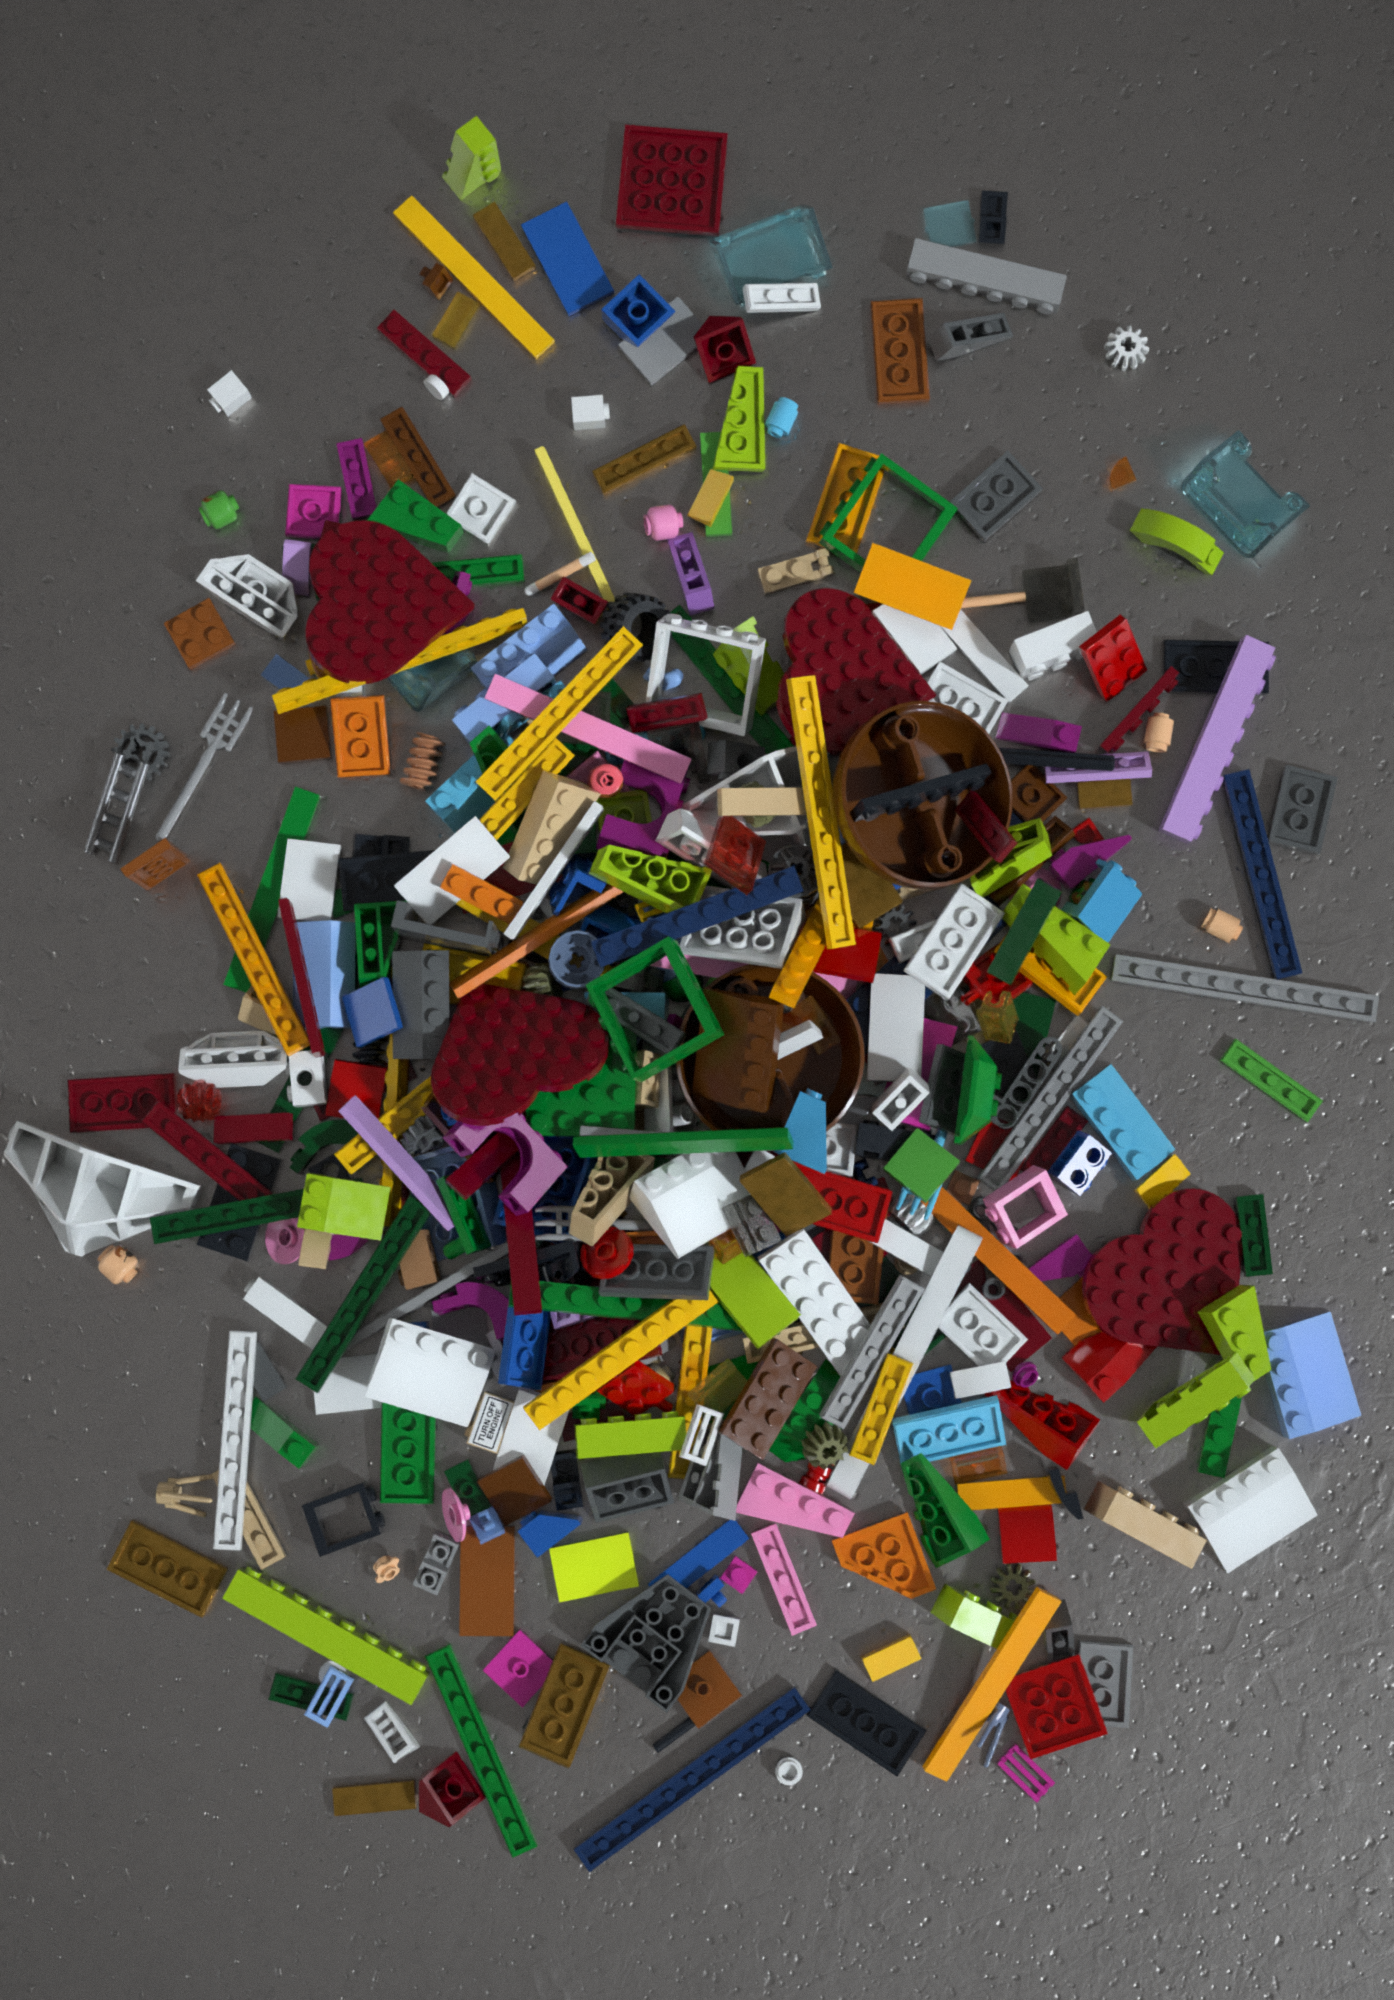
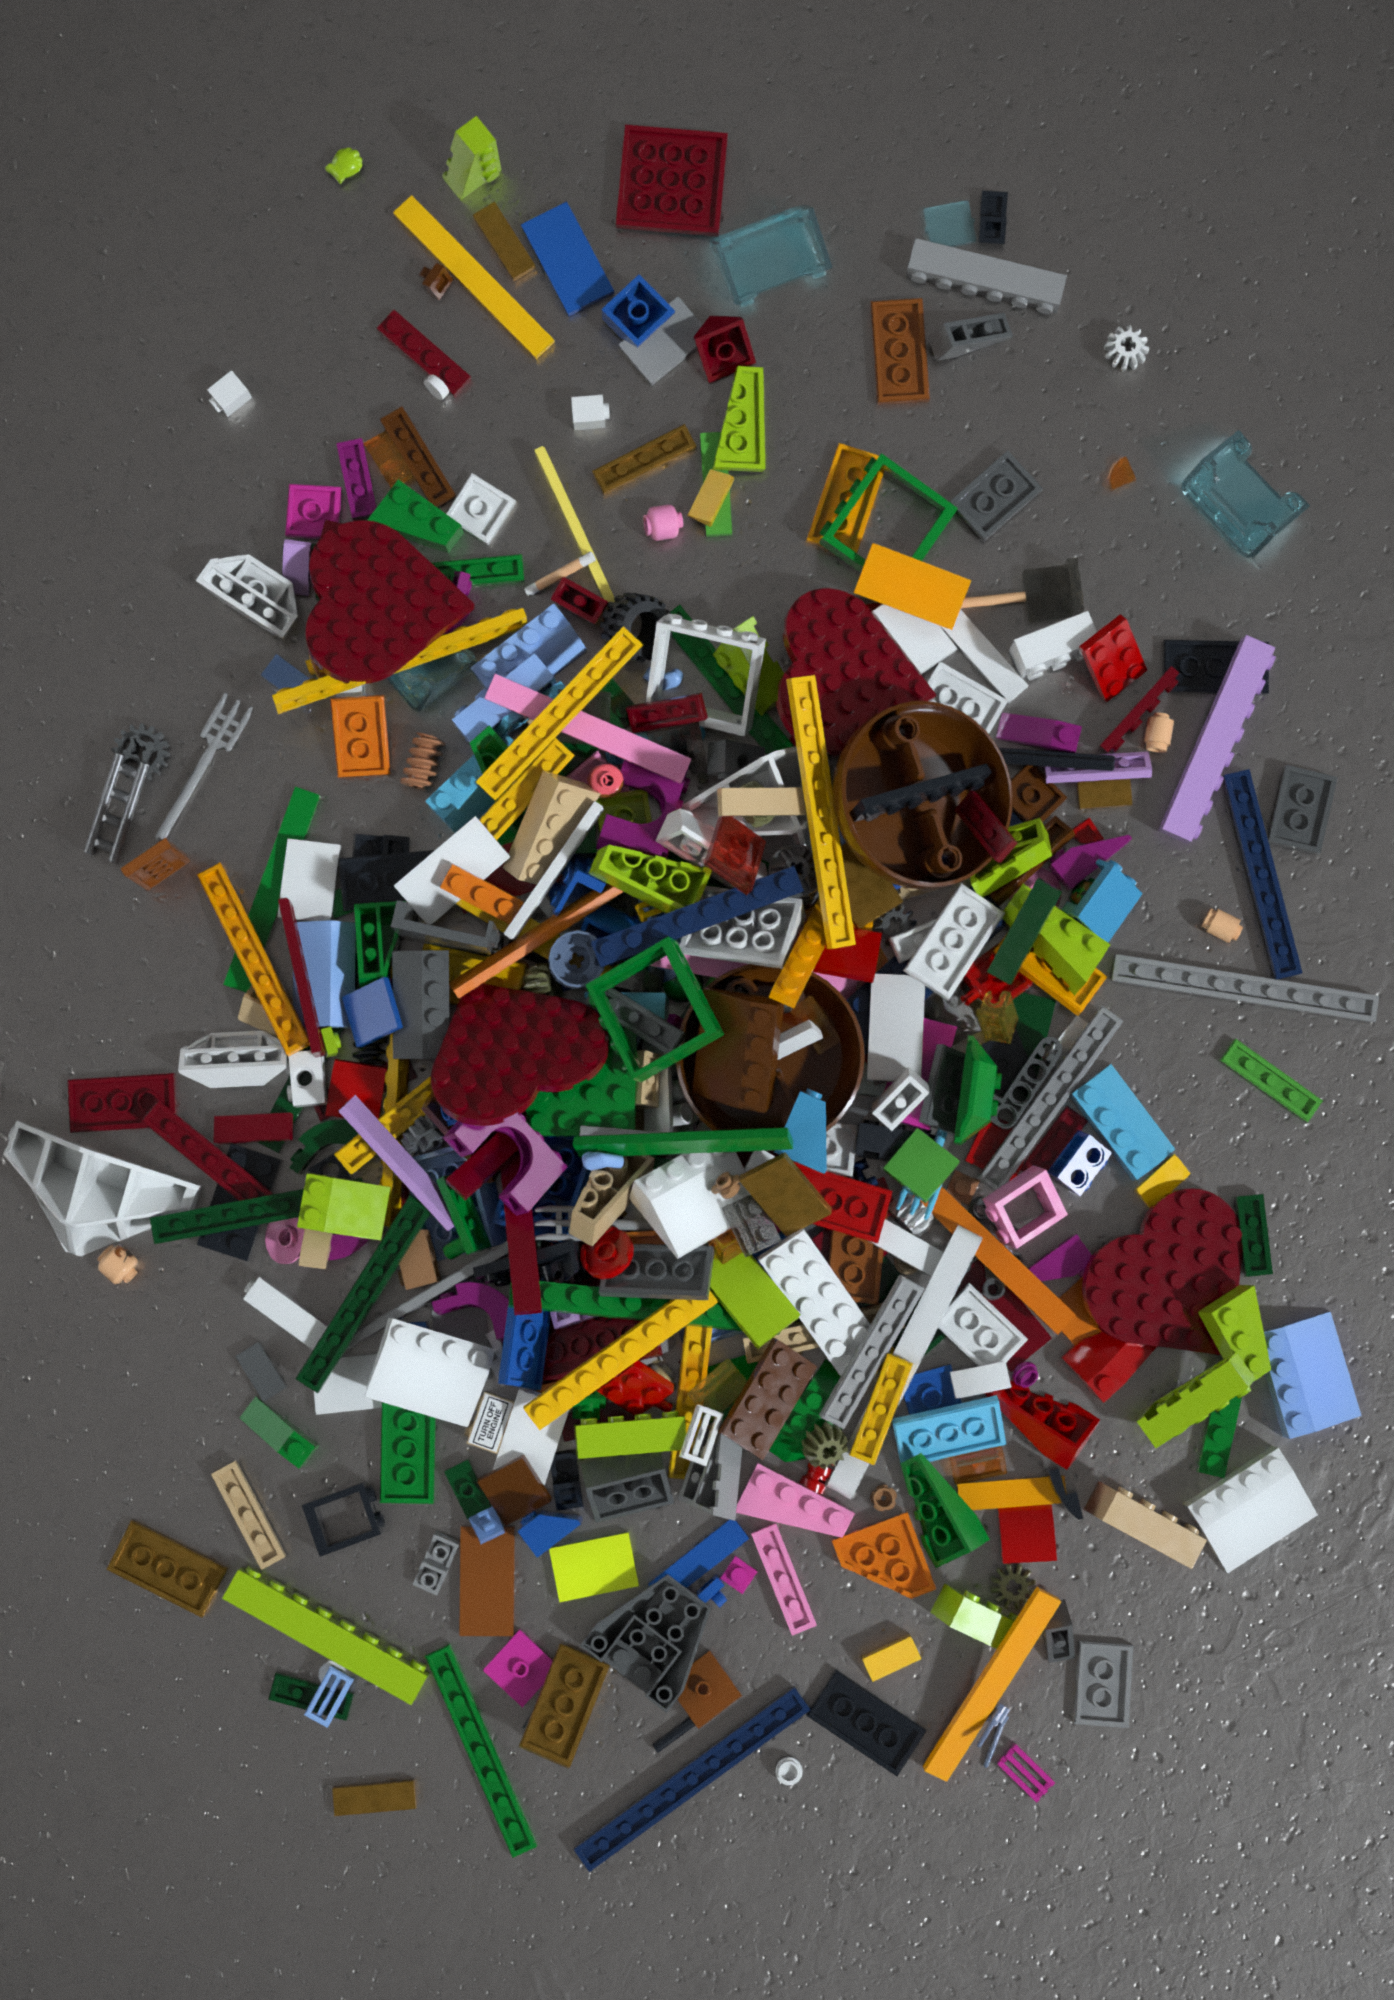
(171, 1494): tan plant -> none
(199, 633): dark orange plate -> none
(199, 1101): clear red gear -> none
(219, 509): bright green head -> none
(235, 1440): white tile -> none
(302, 735): reddish brown tile -> none
(331, 1042): none -> lime plate
(344, 164): none -> lime animal
(386, 1568): light nougat plate -> none
(390, 1748): white slope -> none
(448, 1791): dark red slope -> none
(455, 1514): bright pink dish -> none
(456, 320): clear yellow tile -> none
(599, 1160): none -> light blue arm
(691, 574): medium lavender slope -> none
(724, 1630): white plate -> none
(726, 1185): none -> medium nougat plate
(781, 297): white tile -> none
(781, 417): medium azure brick -> none
(795, 572): tan plate -> none
(887, 1504): none -> medium nougat plate
(1055, 1706): red plate -> none
(1179, 536): lime arch -> none

